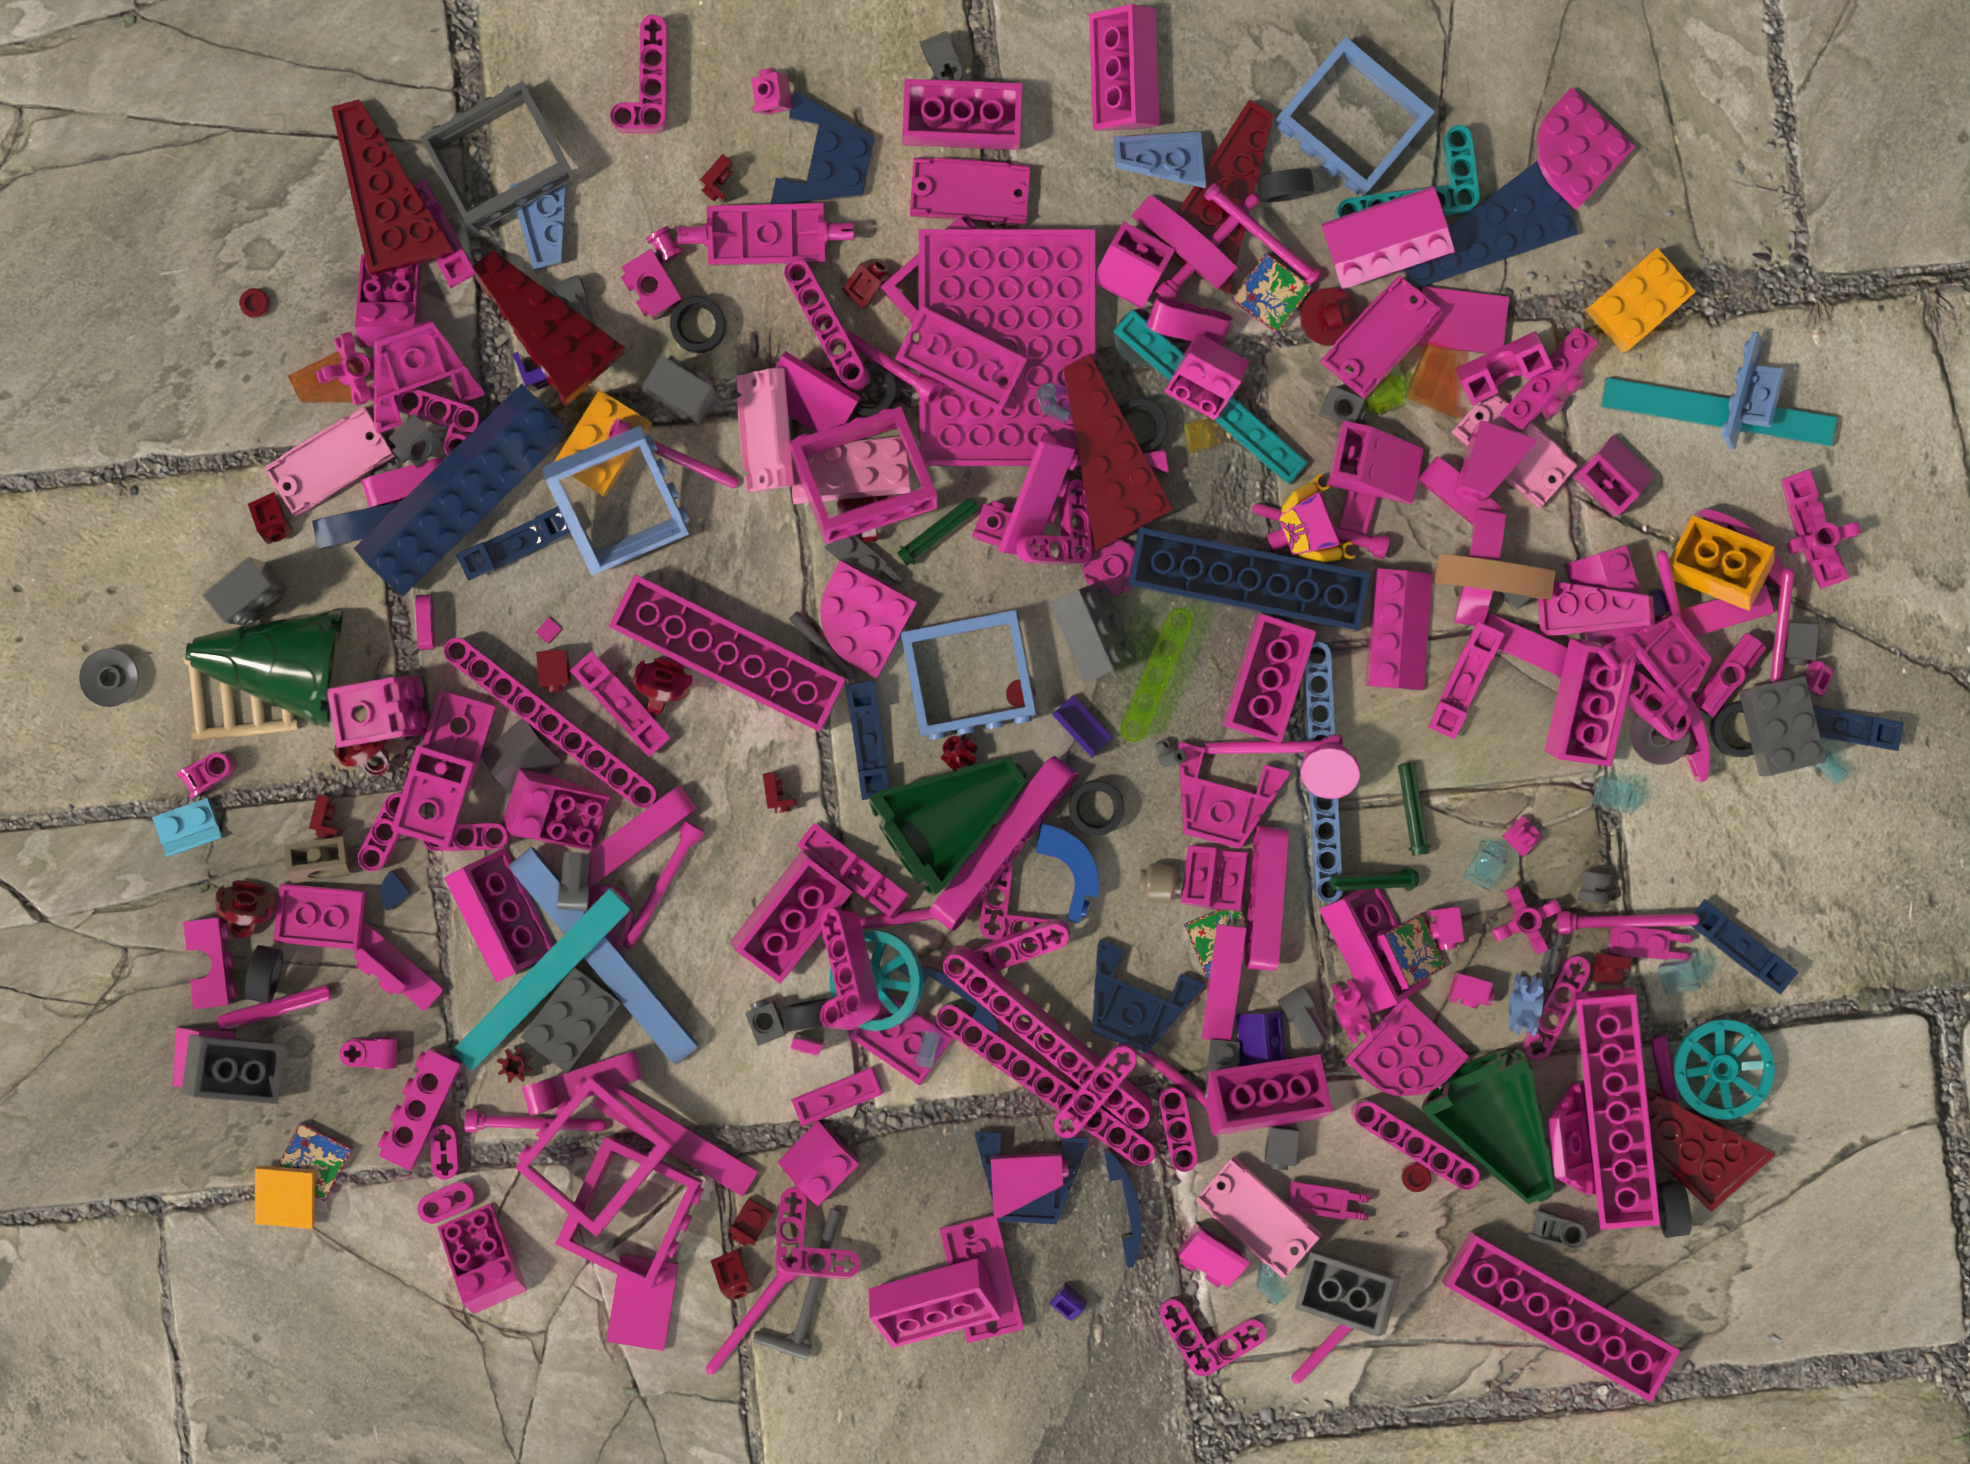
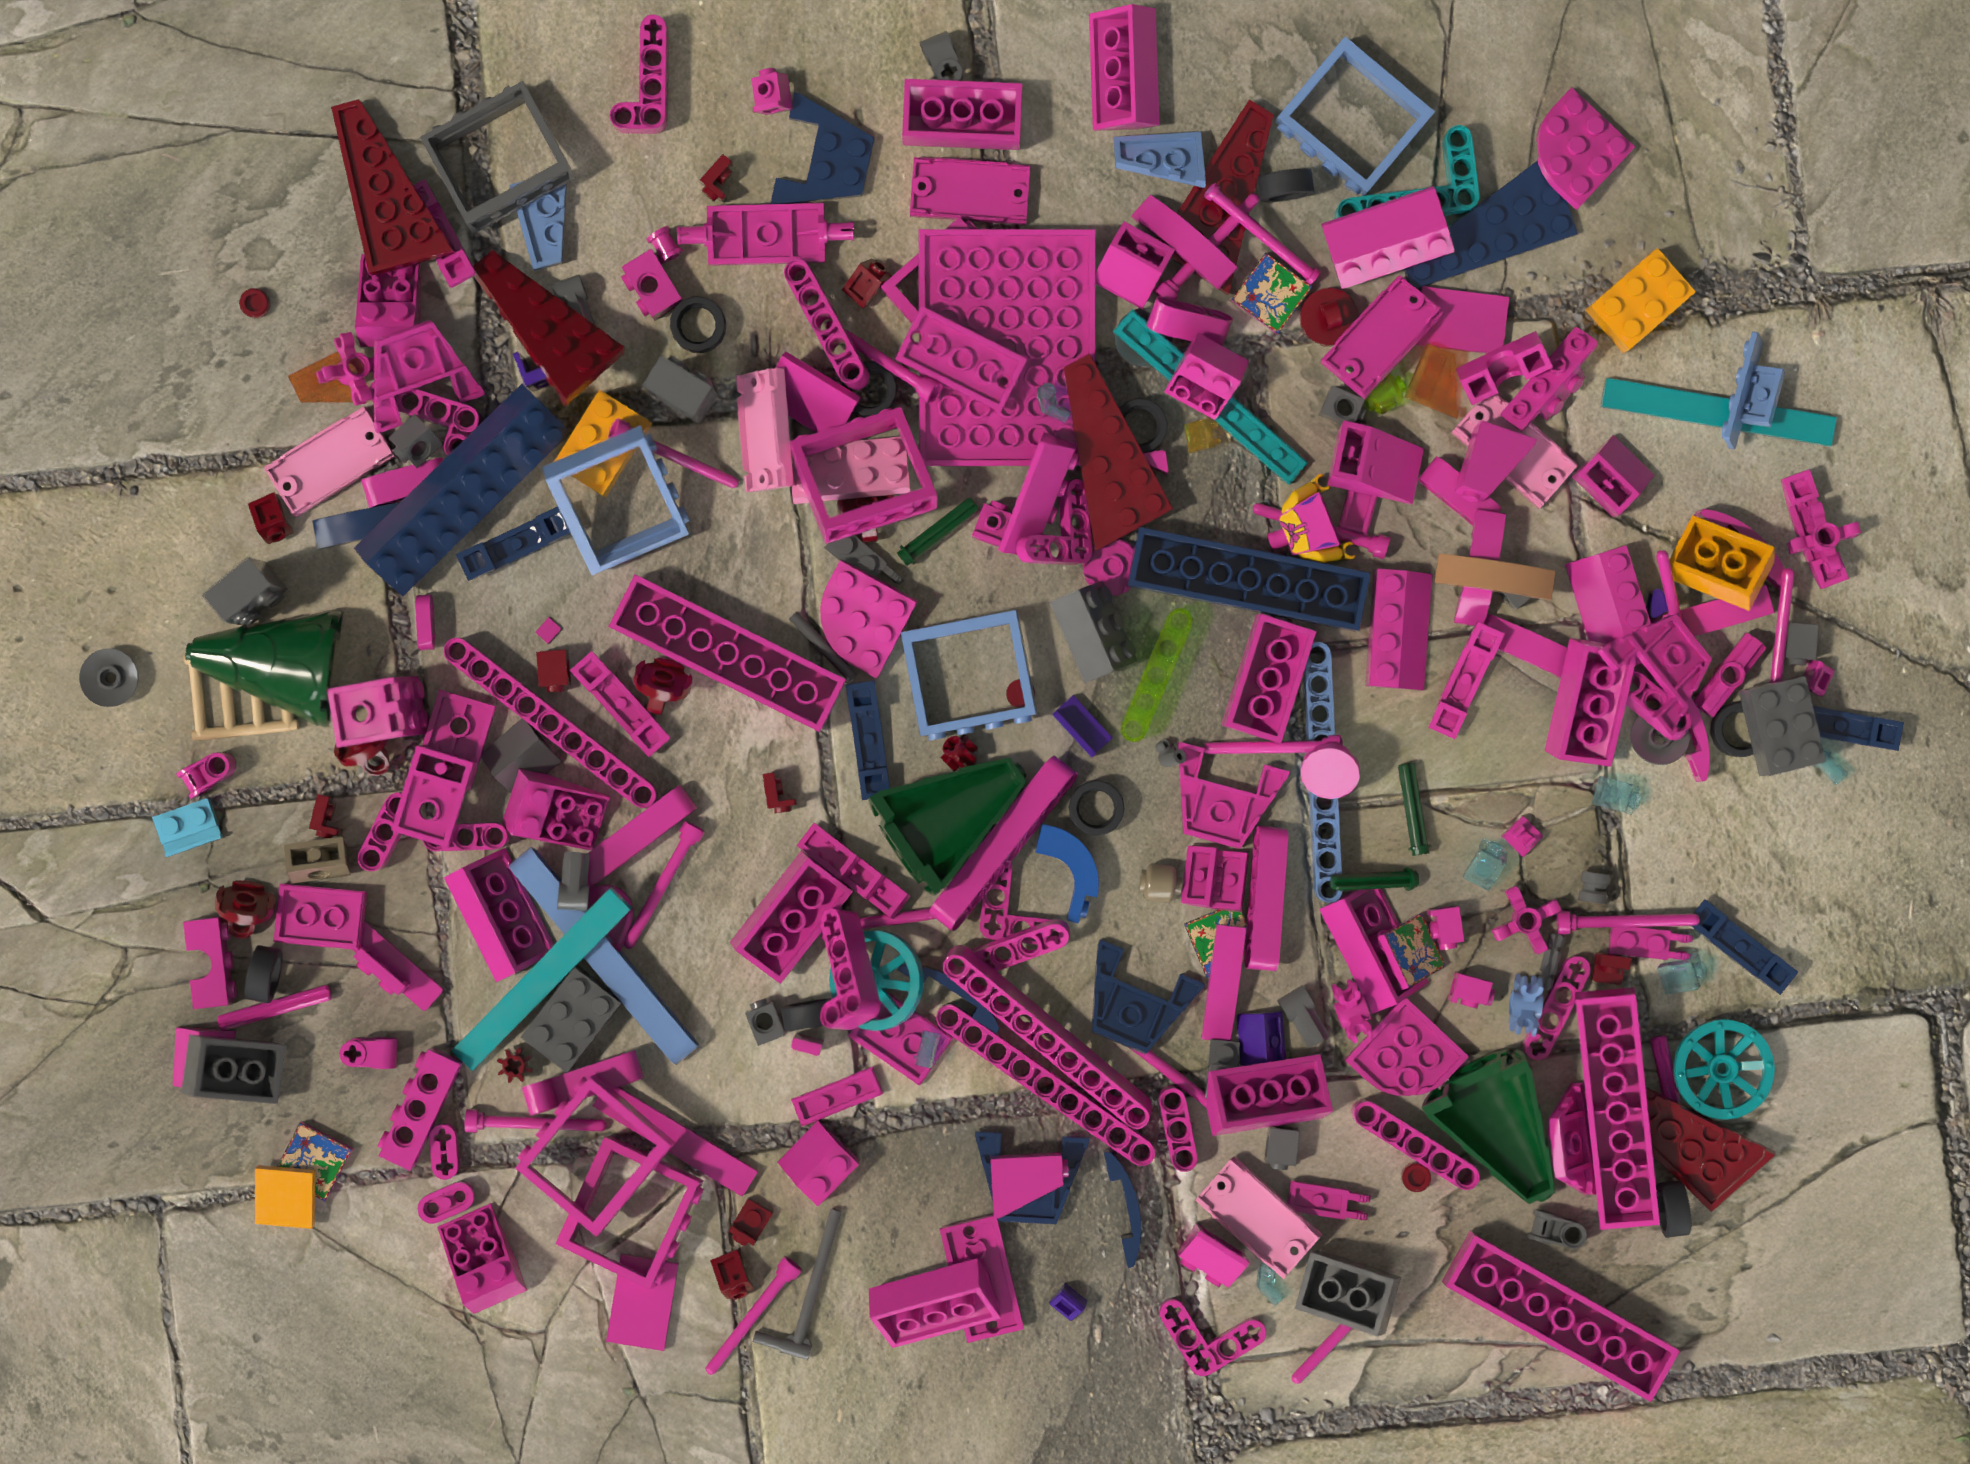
(393, 890): dark blue tile -> none
(803, 1254): dark pink beam -> none
(1097, 1092): dark pink beam -> none
(1592, 609): dark pink wing -> none

